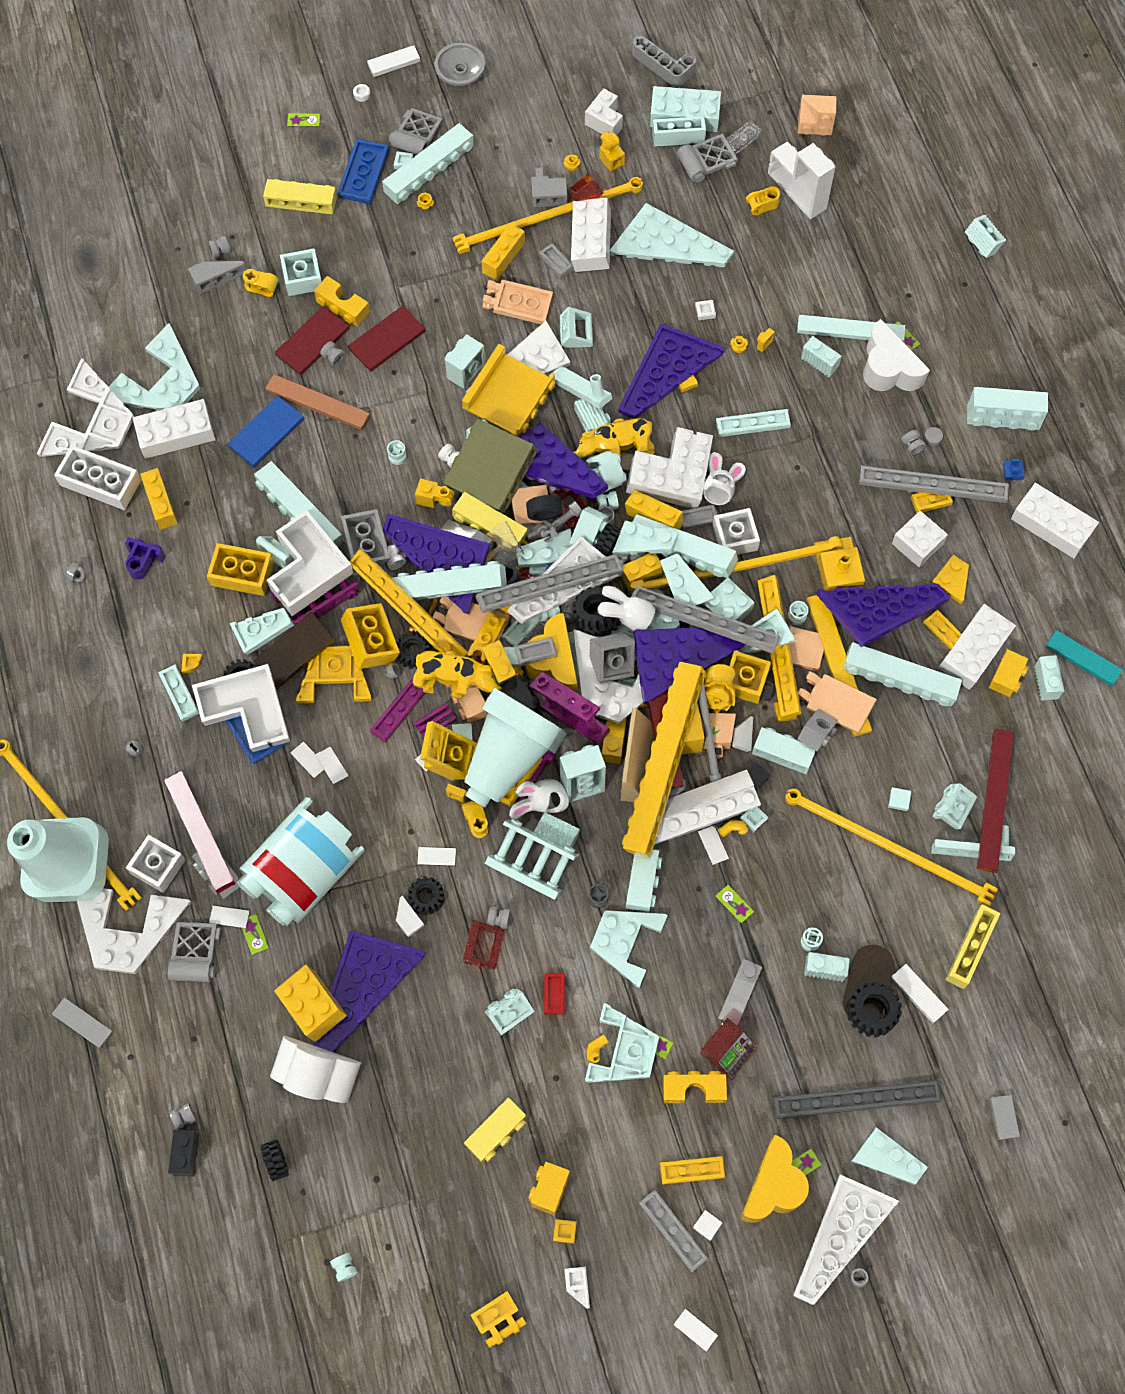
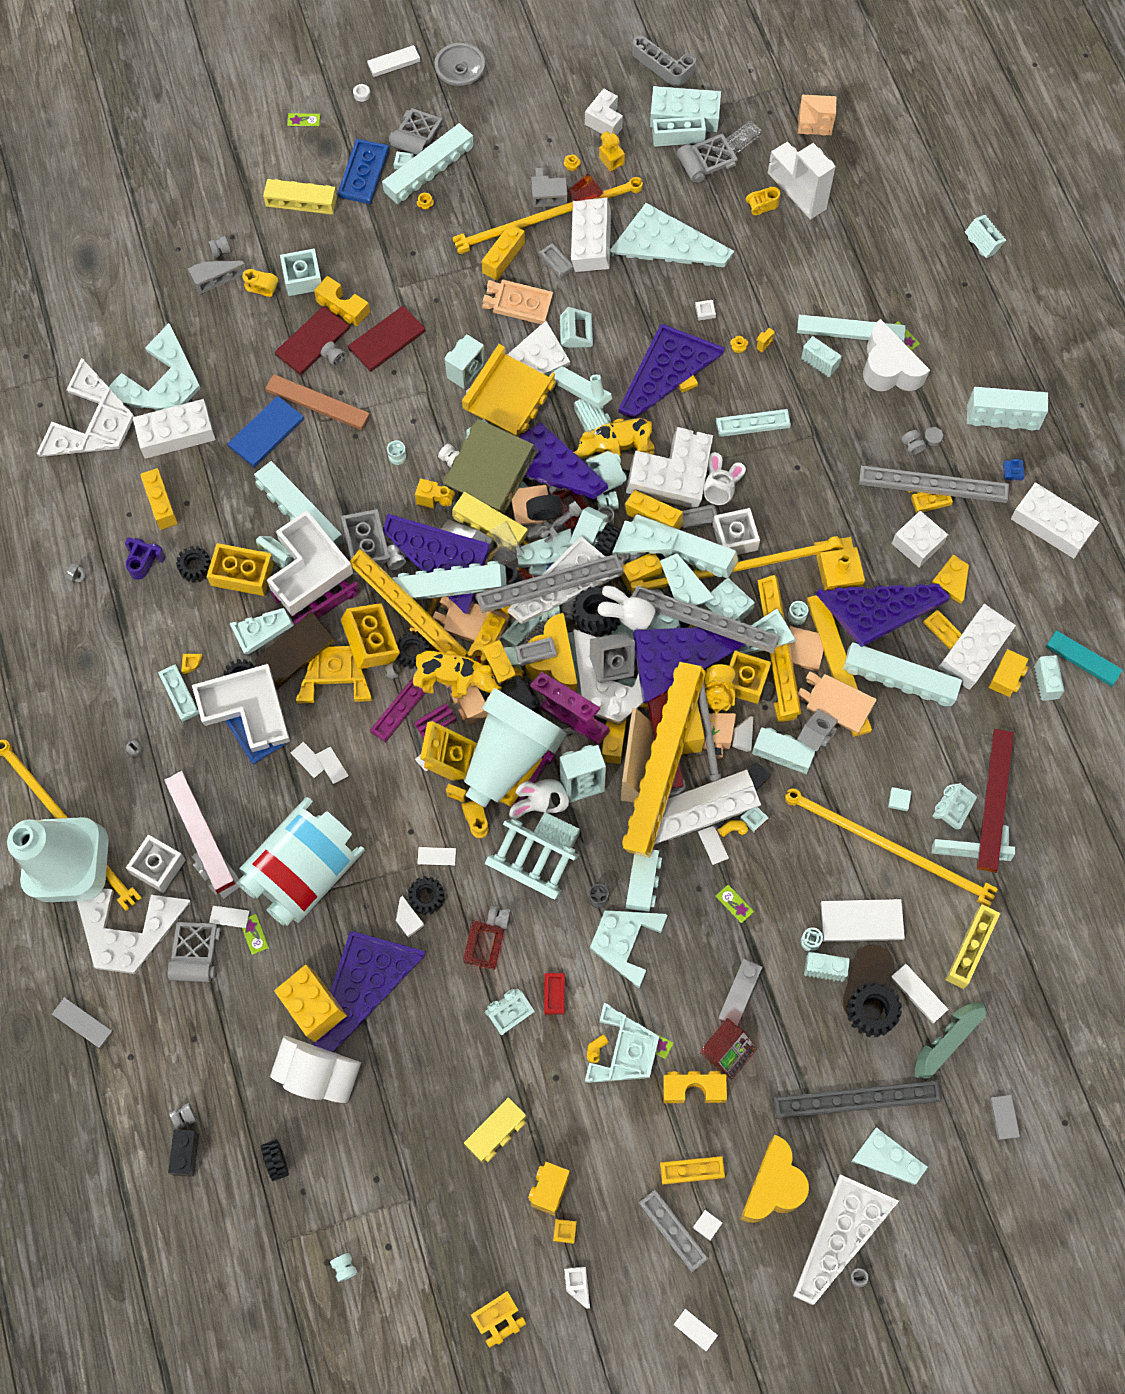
(98, 477): white brick -> none
(189, 555): none -> black tyre
(463, 729): light aqua tile -> none
(806, 1162): lime sticker -> none
(862, 920): none -> white tile
(966, 1020): none -> sand green brick

